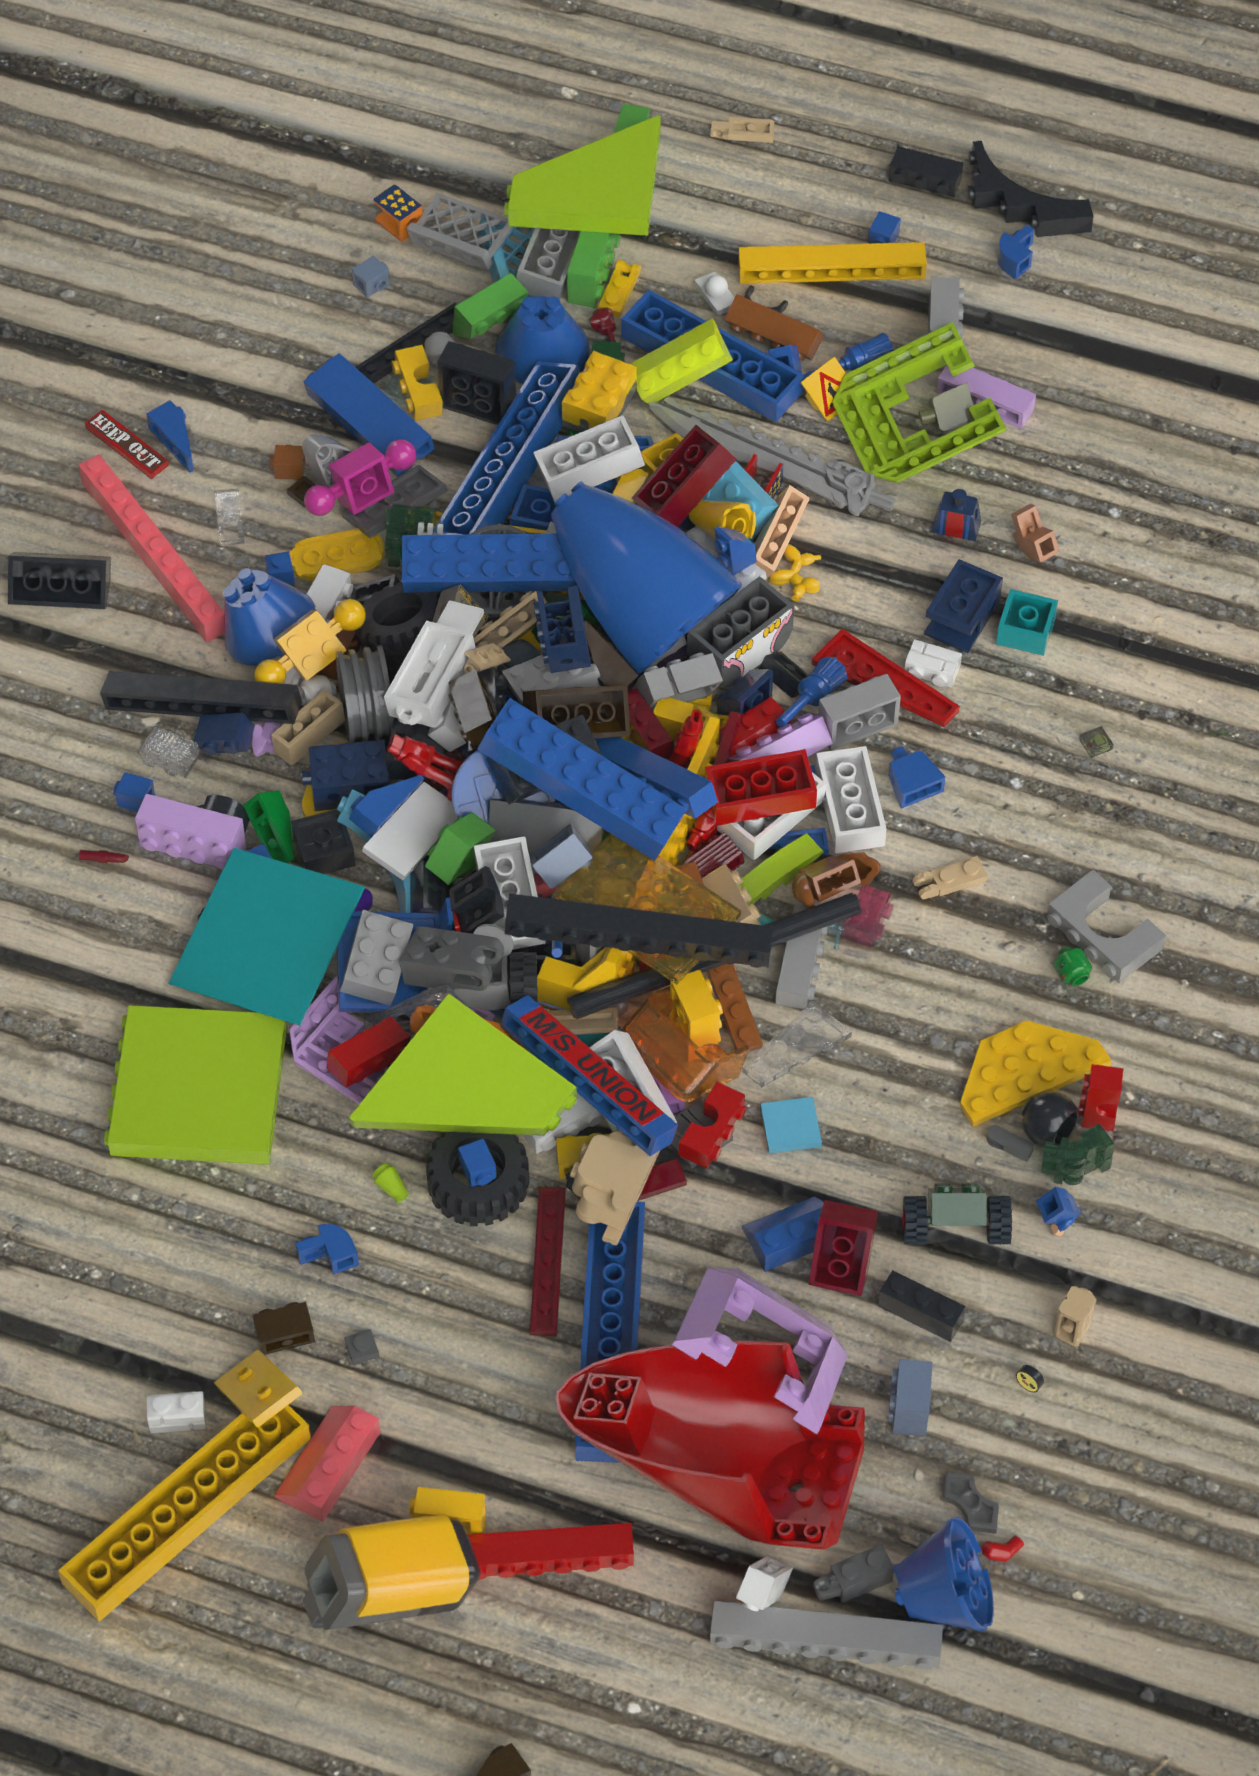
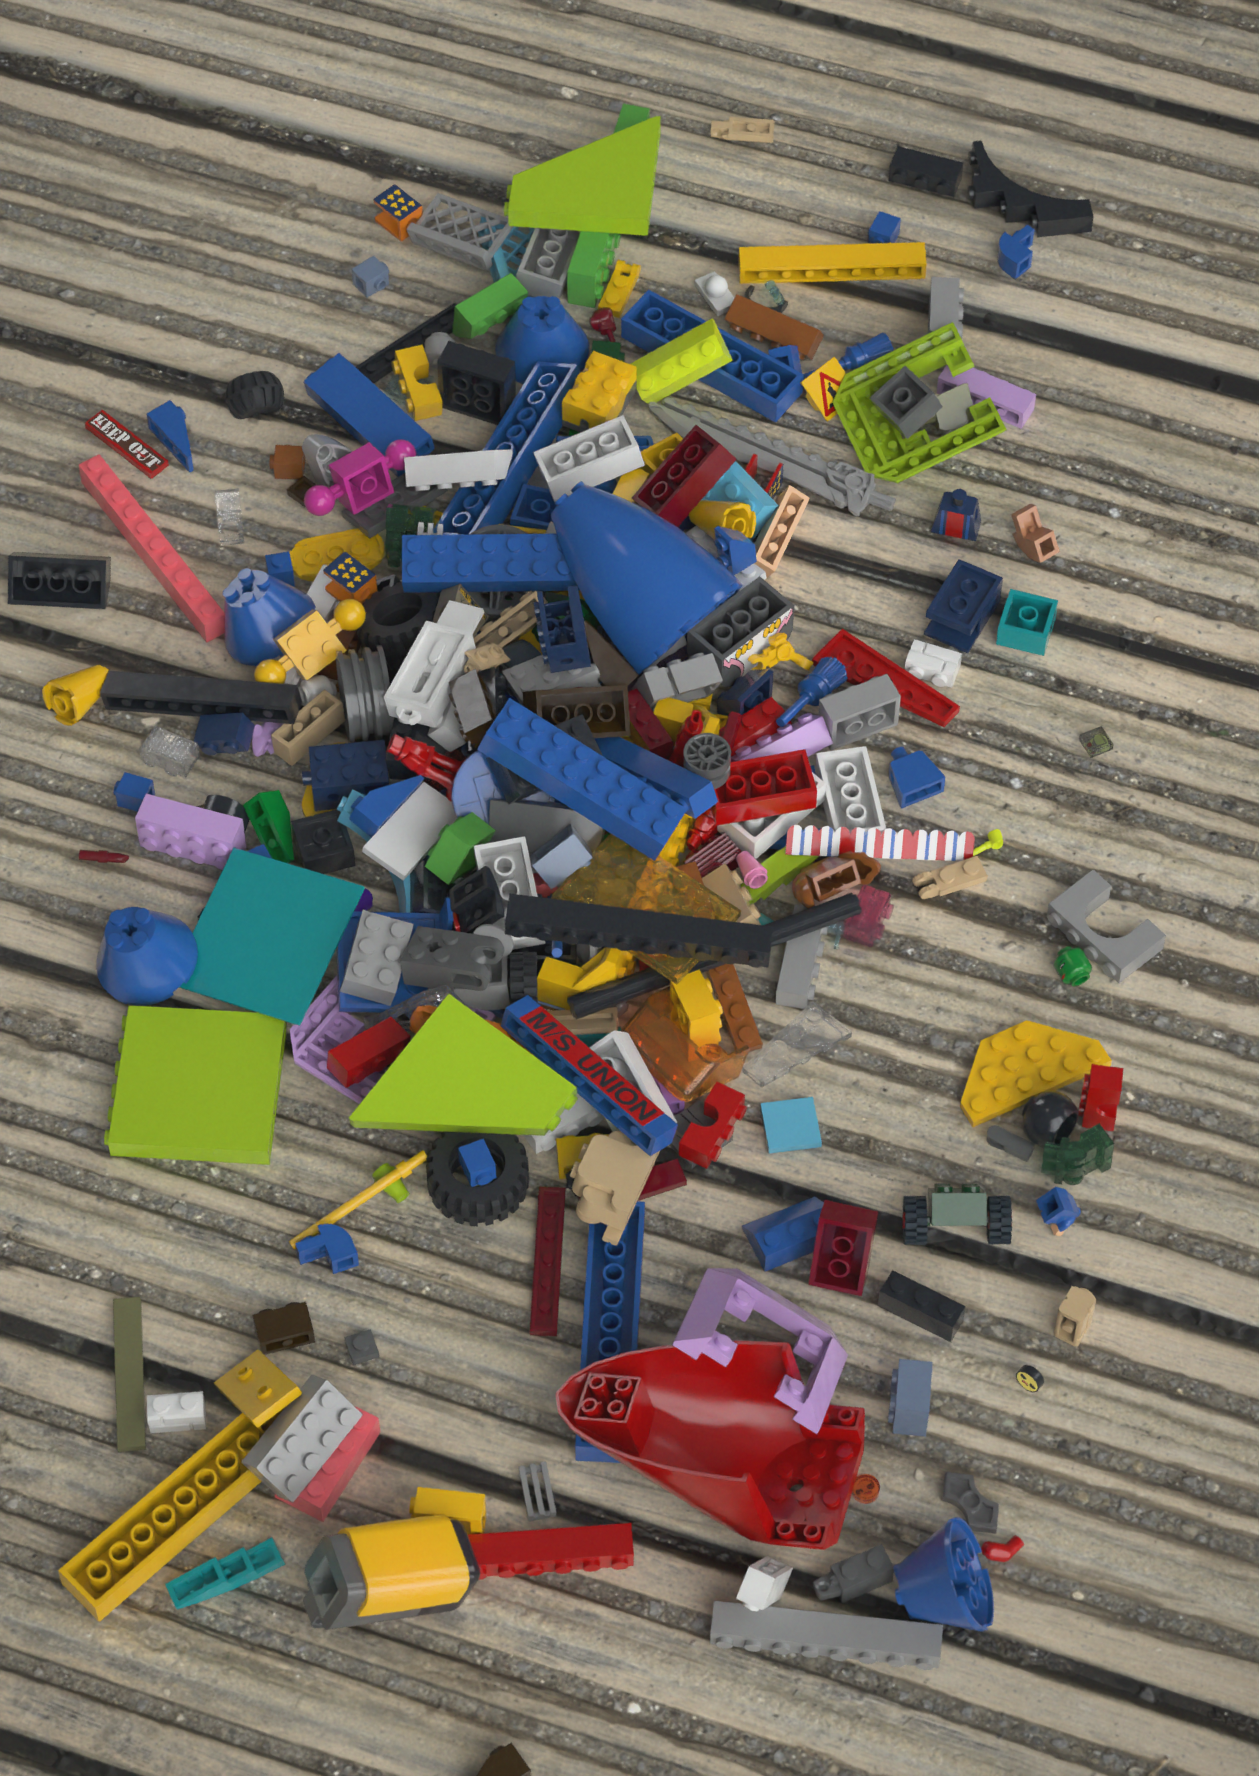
(74, 693): none -> yellow cone
(129, 1374): none -> olive tile
(145, 956): none -> blue cone
(225, 1574): none -> teal slope
(254, 394): none -> black wheel
(302, 1438): none -> light grey brick
(350, 579): none -> piece
(401, 1169): none -> yellow bar
(457, 468): none -> white slope
(533, 1470): none -> light grey tile
(708, 757): none -> dark grey wheel
(752, 871): none -> bright pink cone
(775, 292): none -> clear light blue piece
(778, 651): none -> yellow piece
(785, 576): yellow piece -> none
(785, 672): black slope -> none
(866, 1489): none -> clear red tile
(875, 845): none -> sticker
(906, 402): none -> dark grey brick
(995, 842): none -> neon yellow hand

